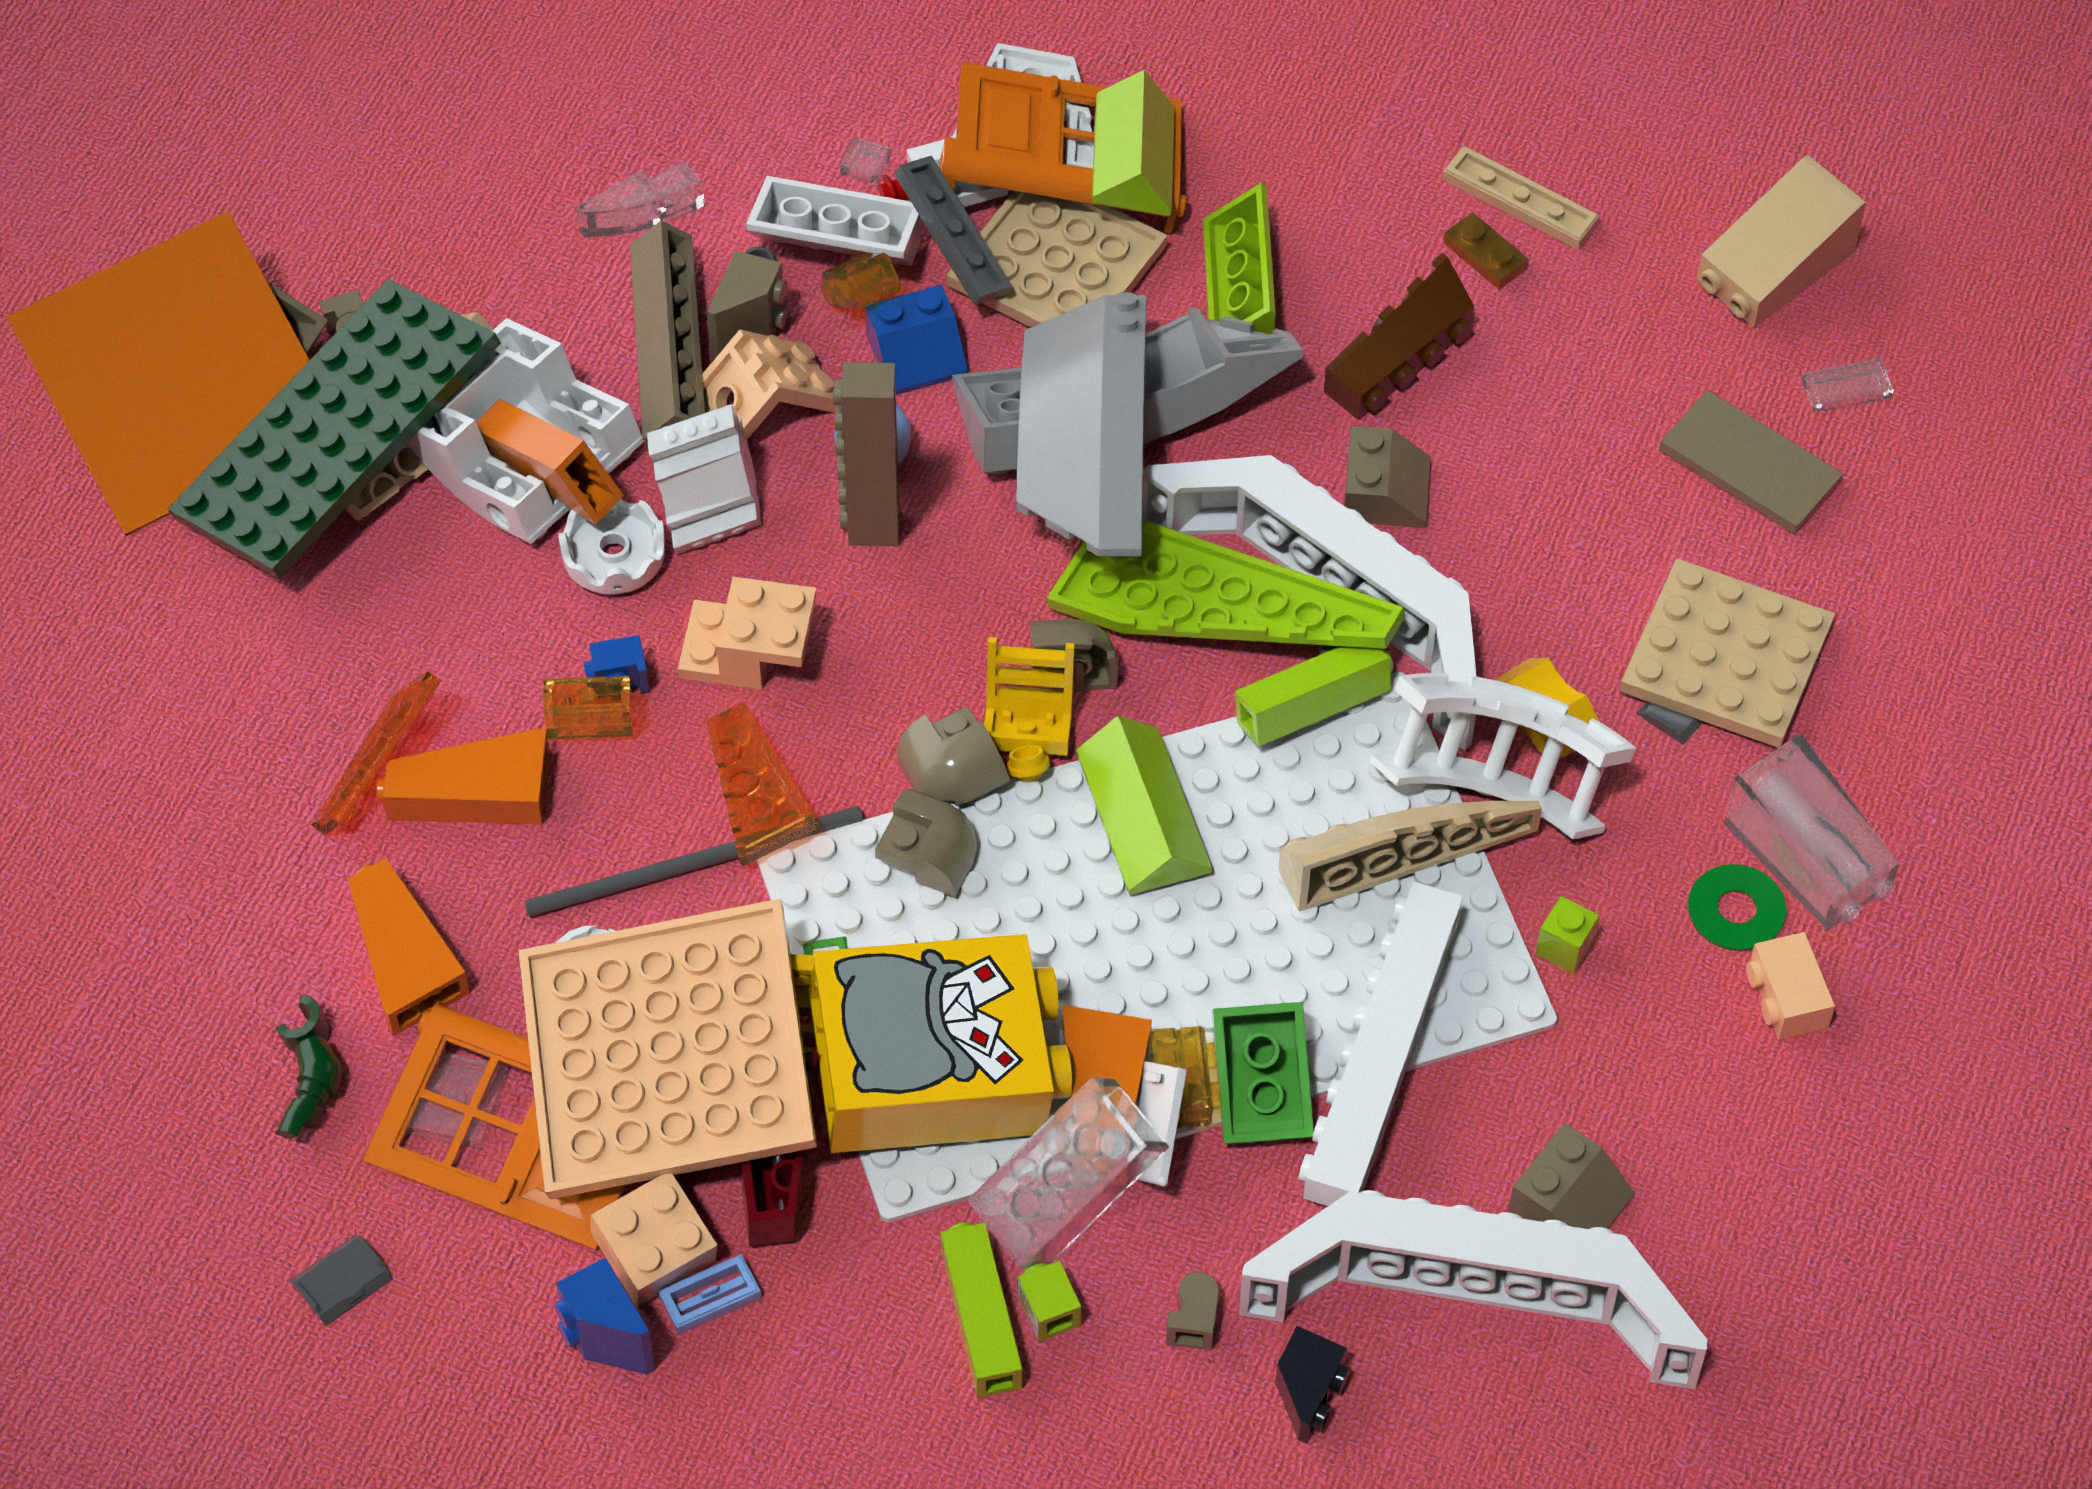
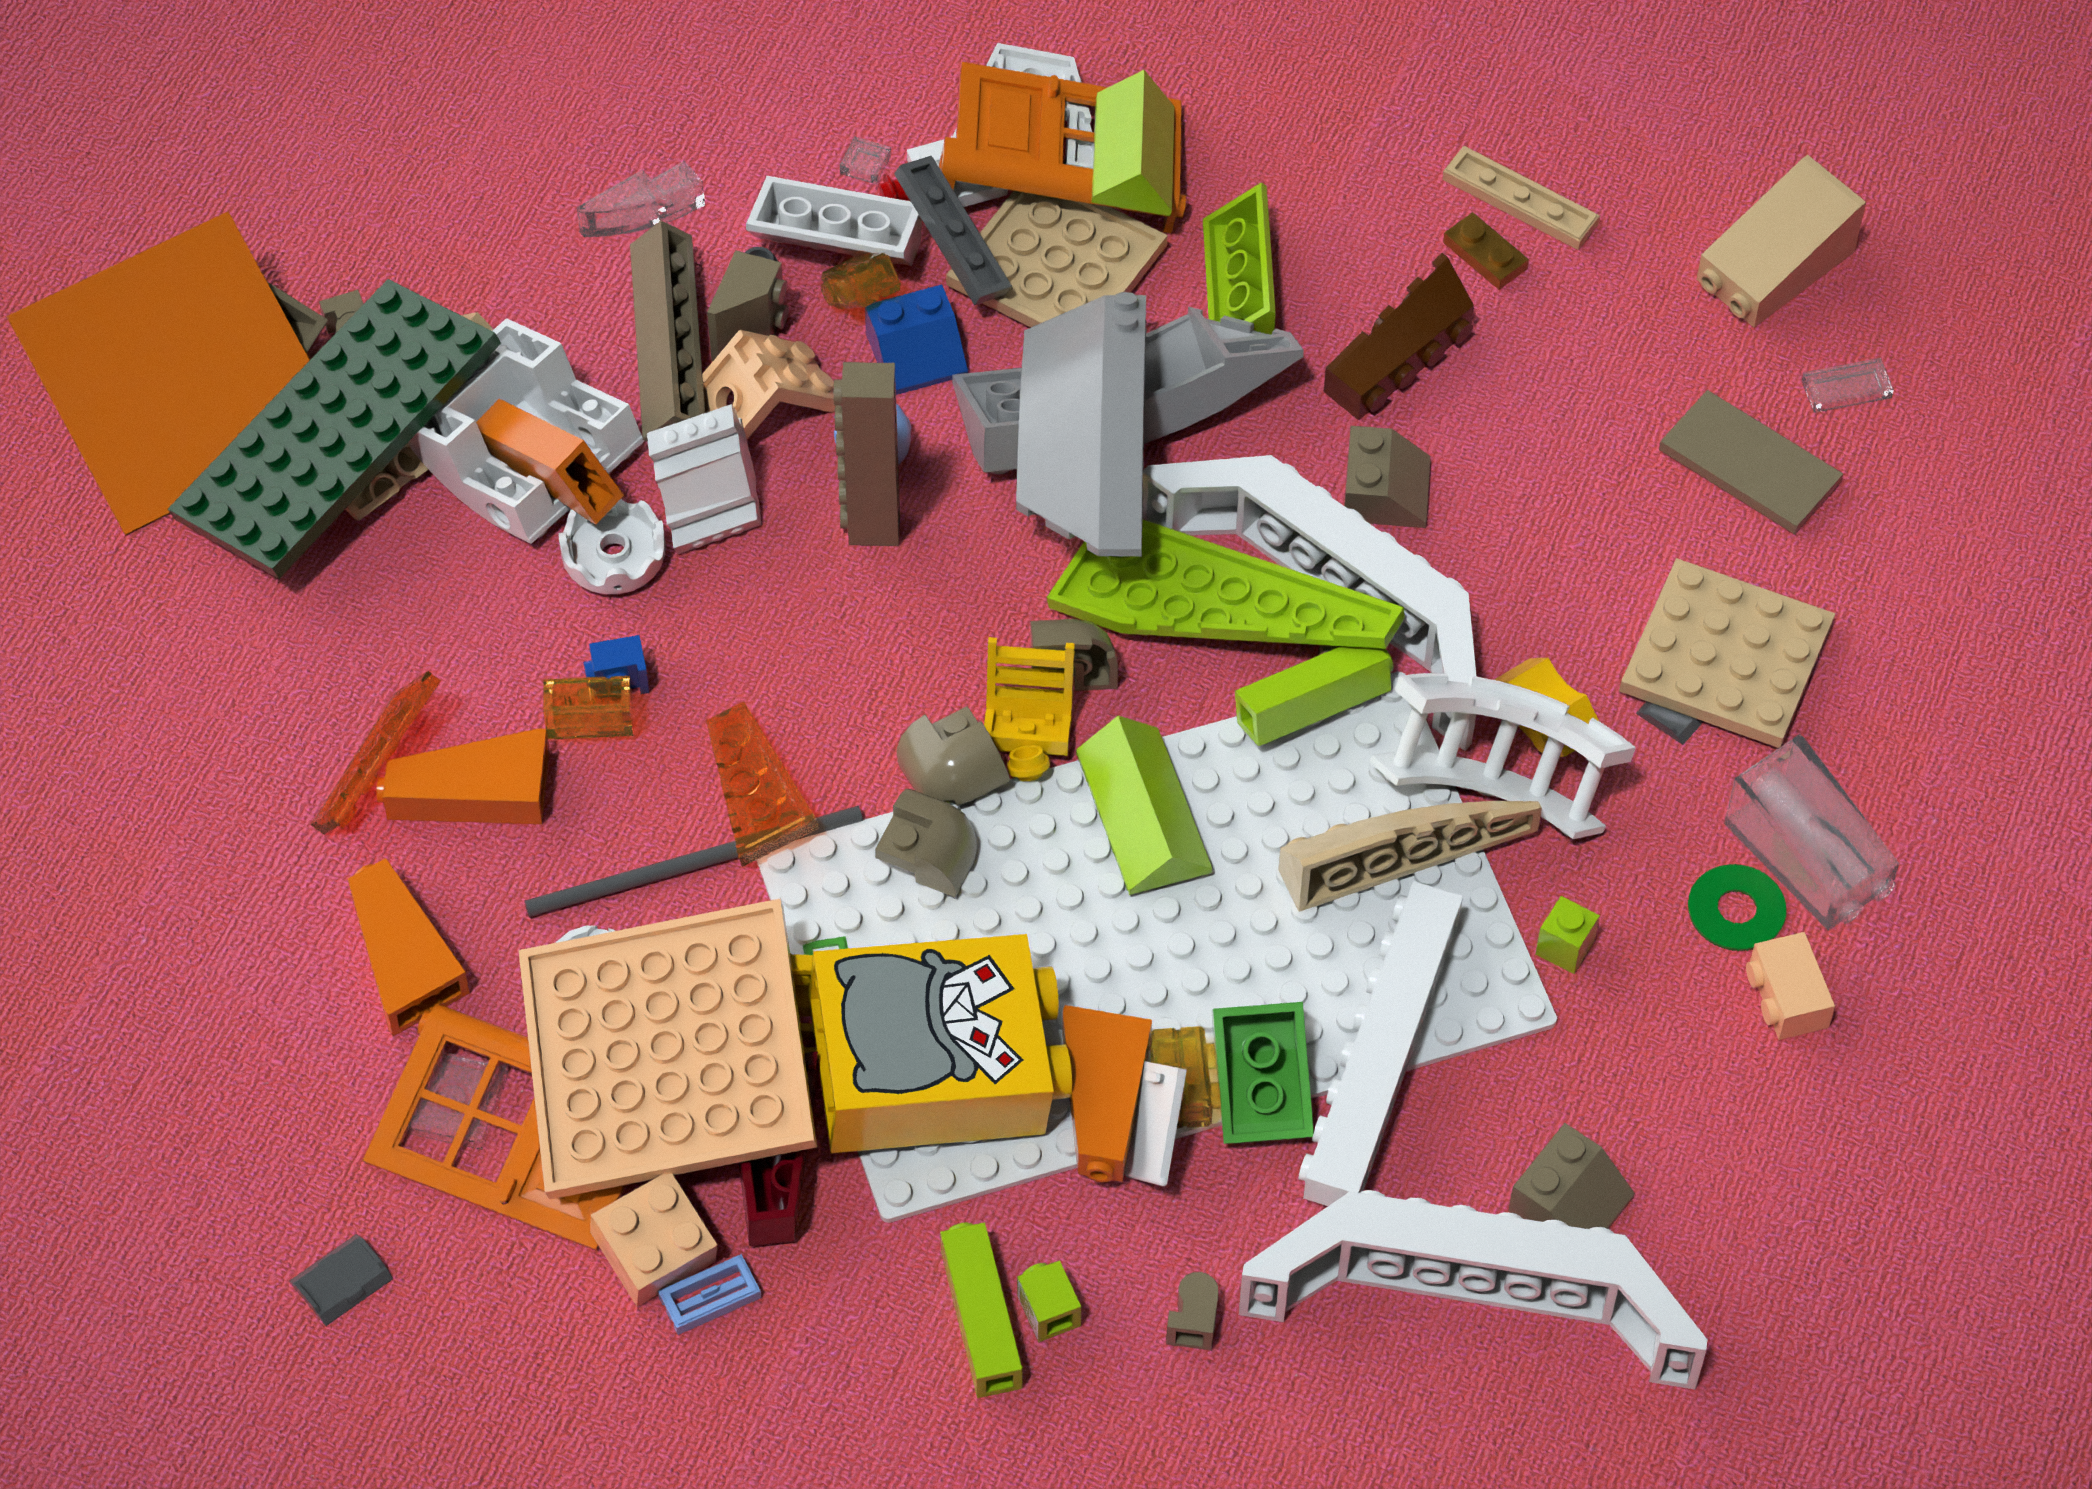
(318, 1069): dark green piece -> none
(603, 1319): blue slope -> none
(755, 627): light nougat bracket -> none
(1068, 1173): clear brick -> none
(1307, 1377): black slope -> none

